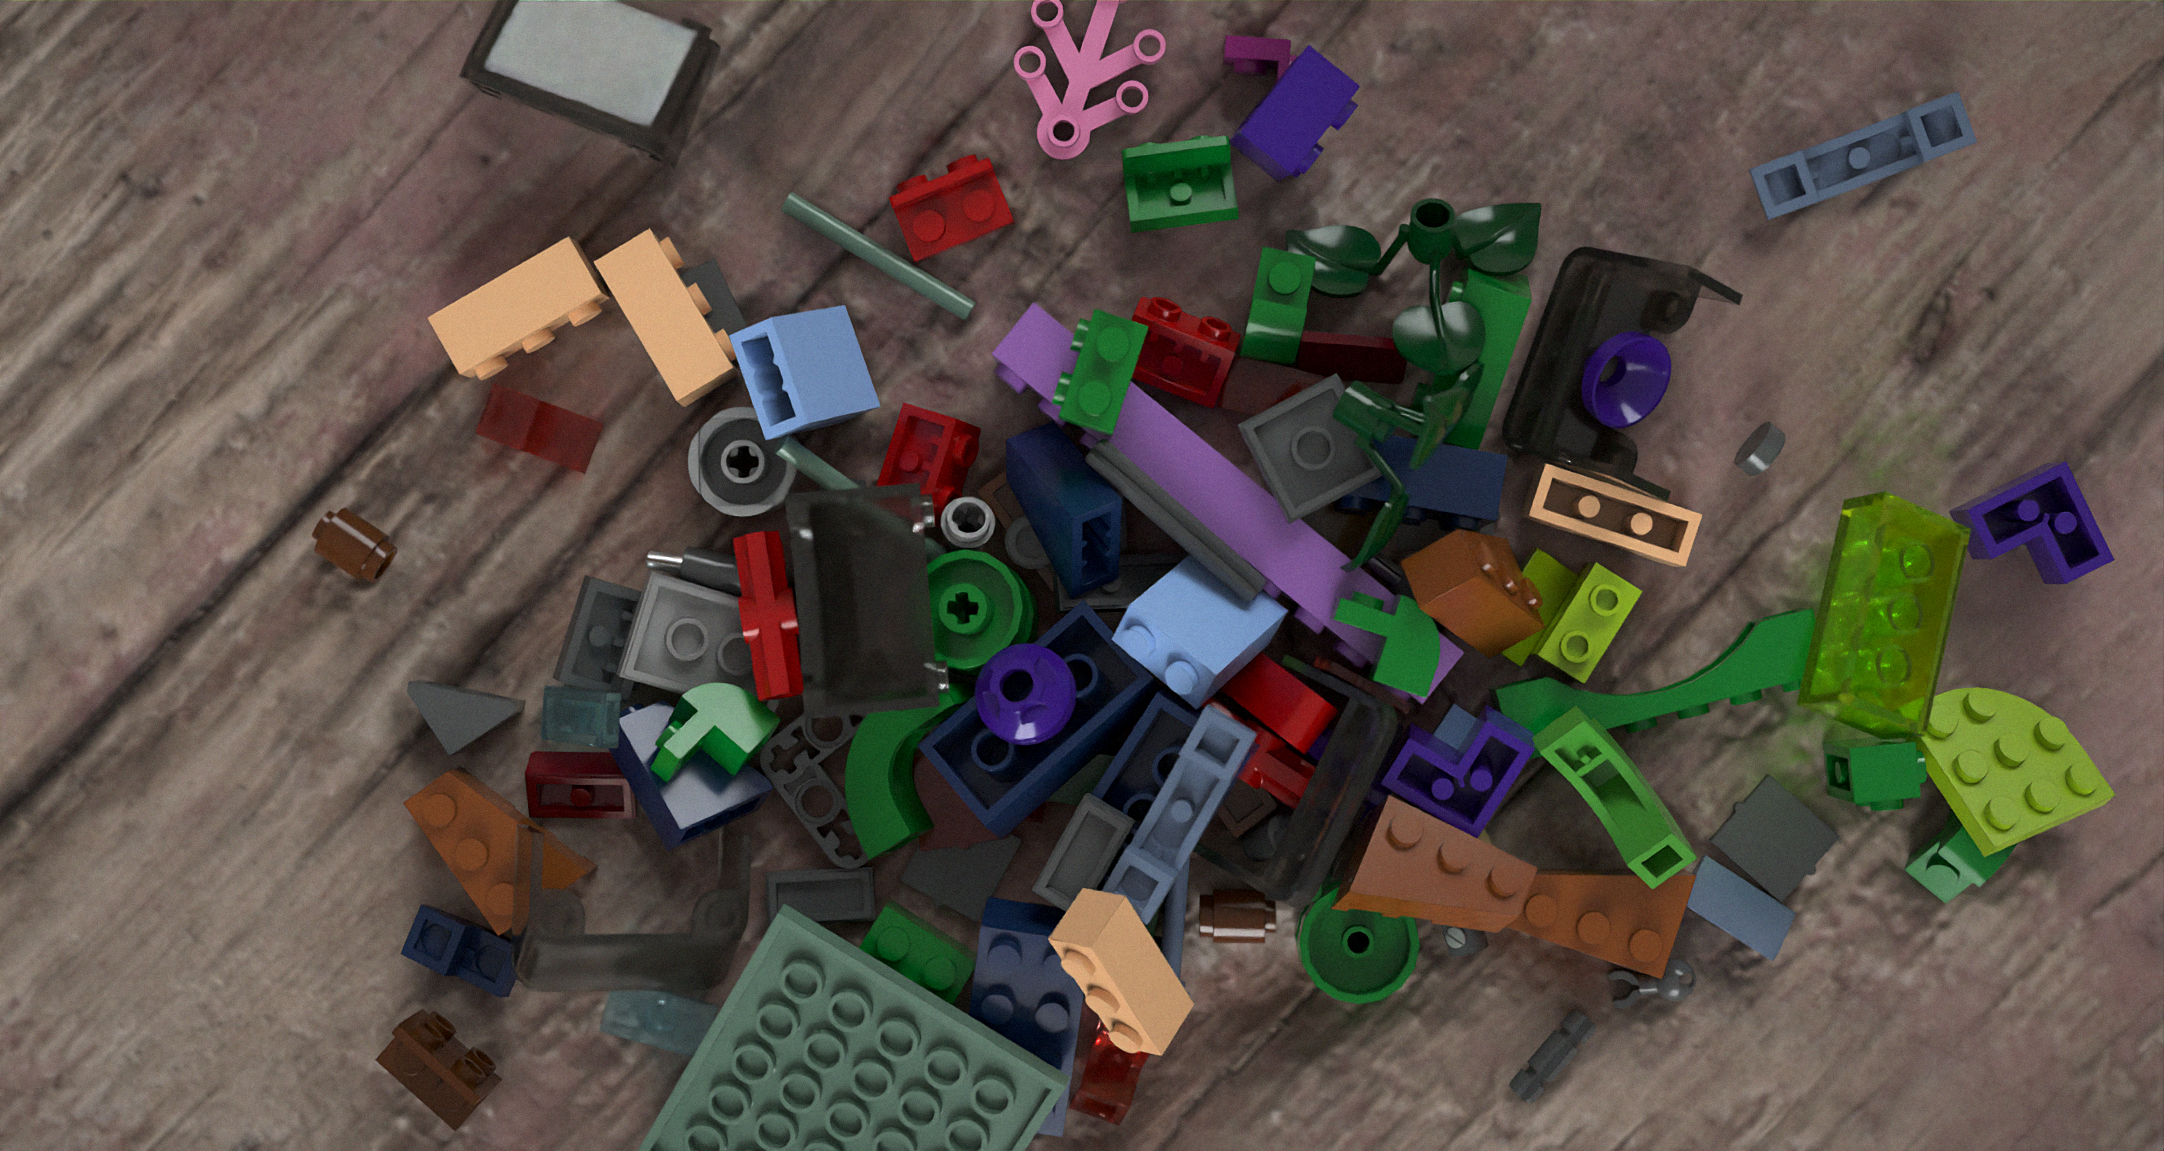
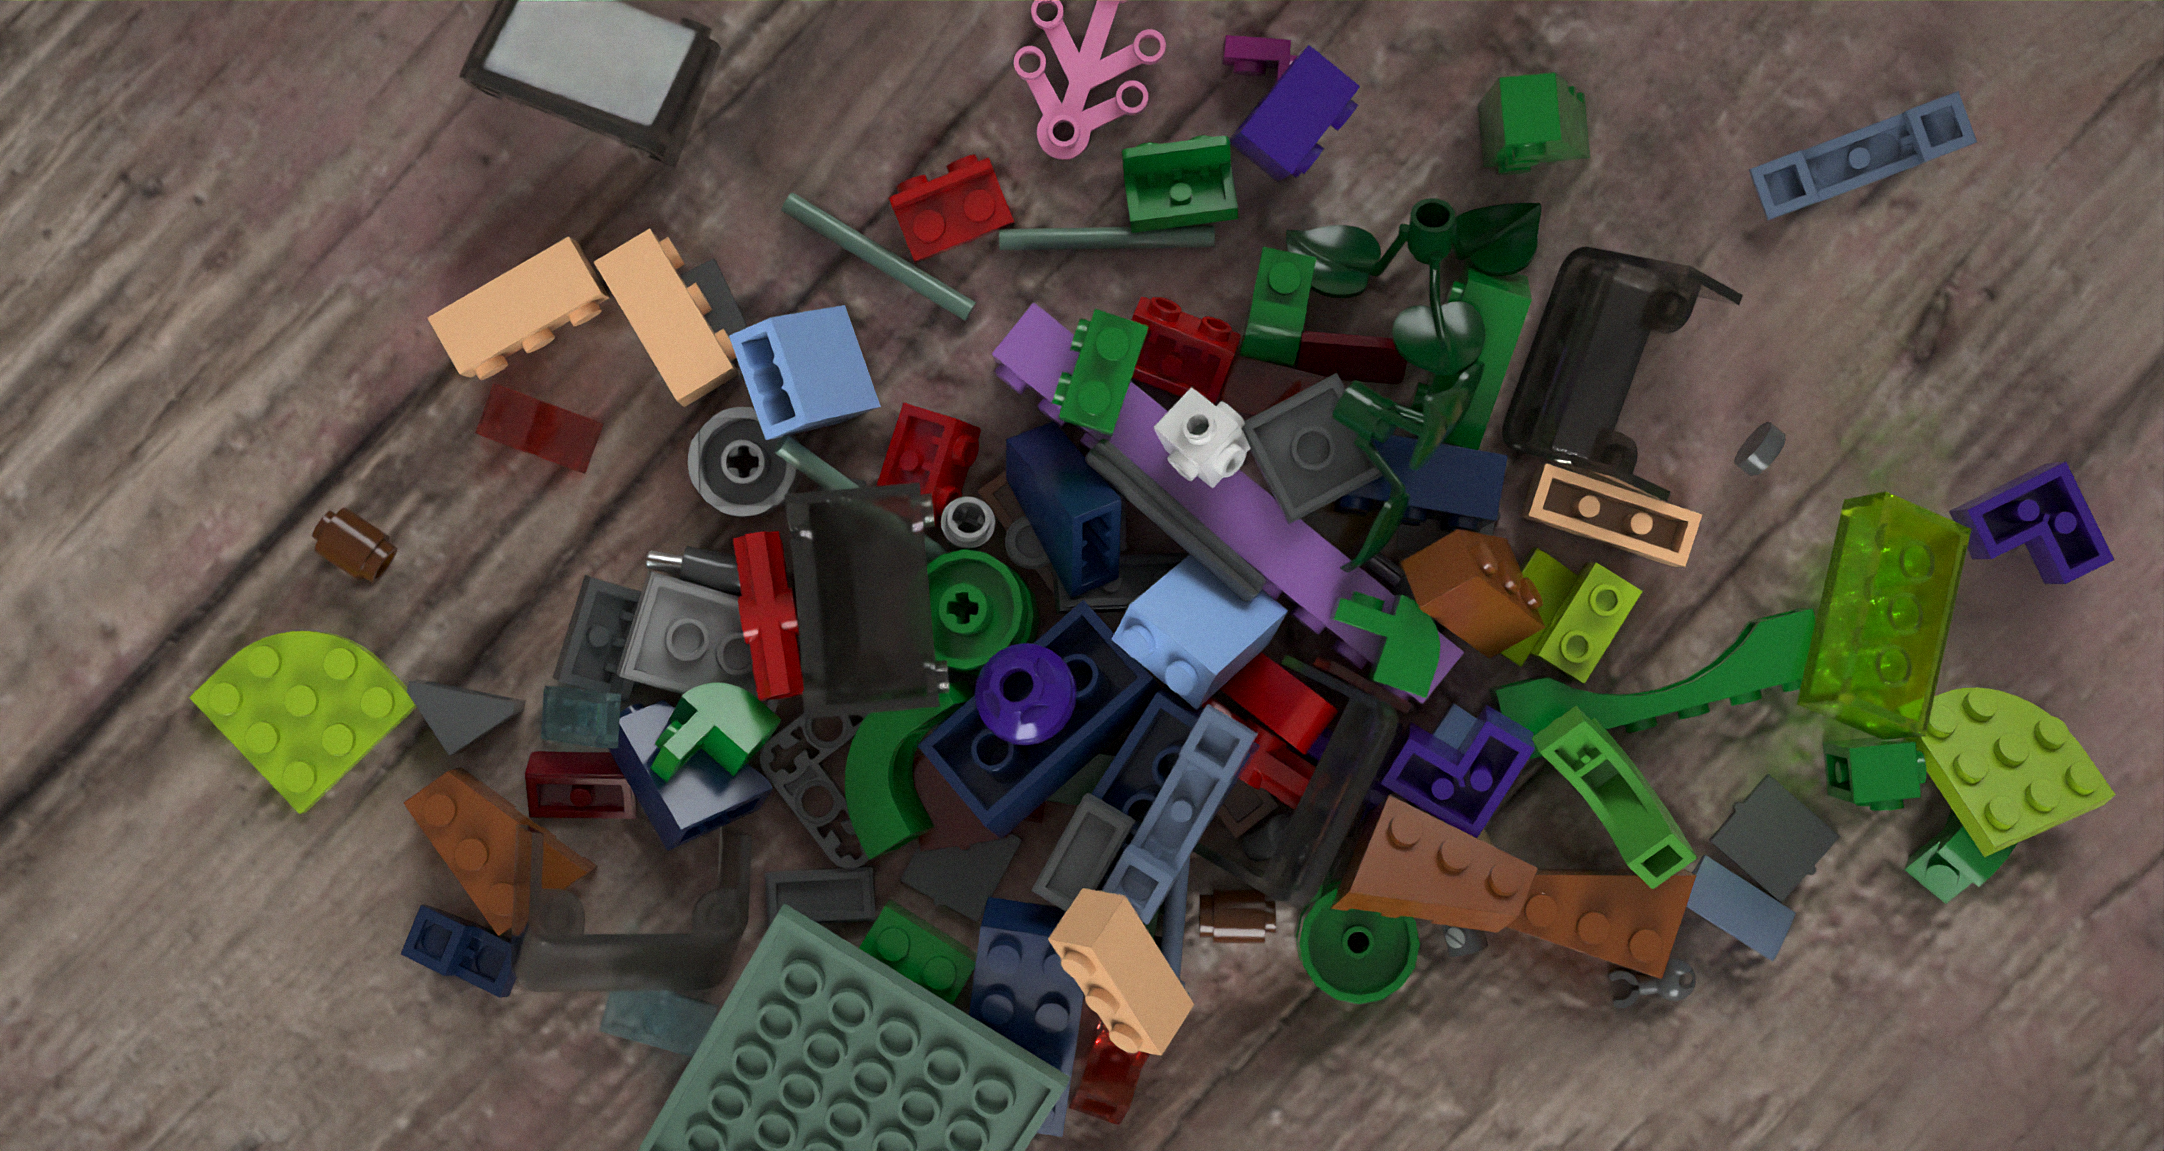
(304, 709): none -> lime plate
(439, 1067): reddish brown bracket -> none
(1105, 238): none -> sand green bar
(1203, 438): none -> white brick
(1532, 122): none -> green wedge
(1552, 1056): dark grey axle -> none
(1634, 386): dark purple piece -> none

